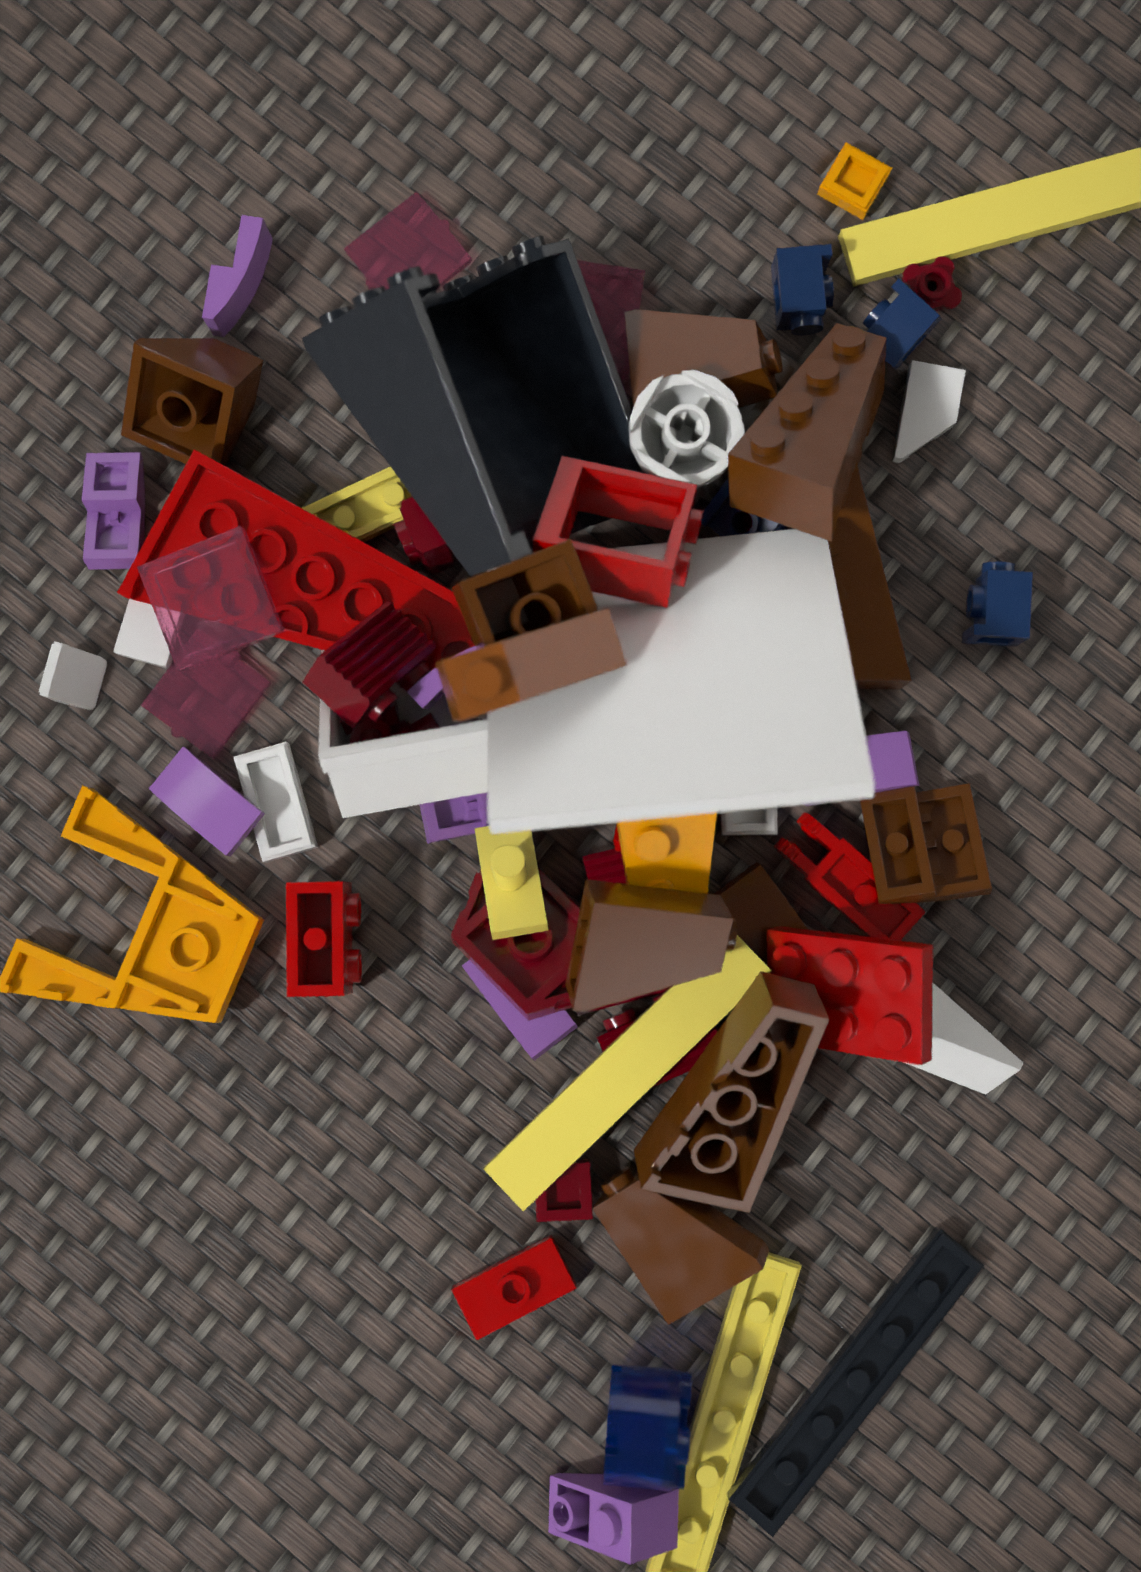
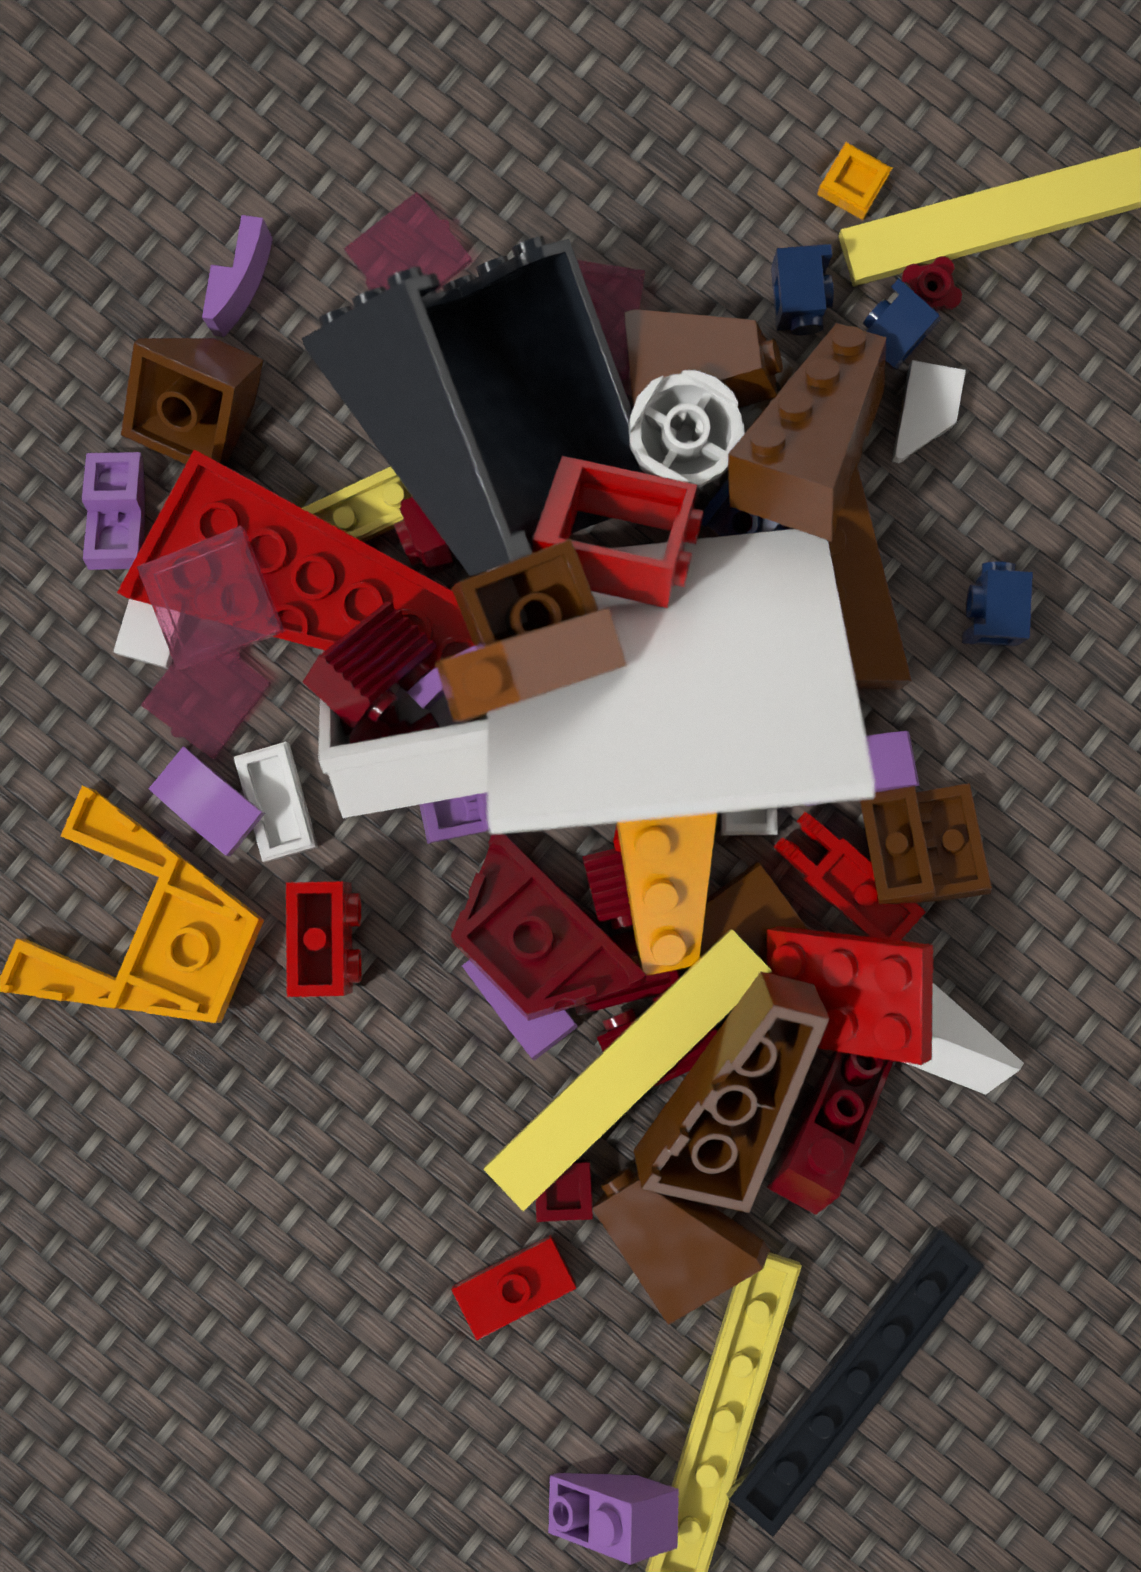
(72, 676): white slope -> none
(511, 883): light yellow tile -> none
(644, 941): reddish brown slope -> none
(647, 1428): clear blue brick -> none
(829, 1131): none -> dark red slope

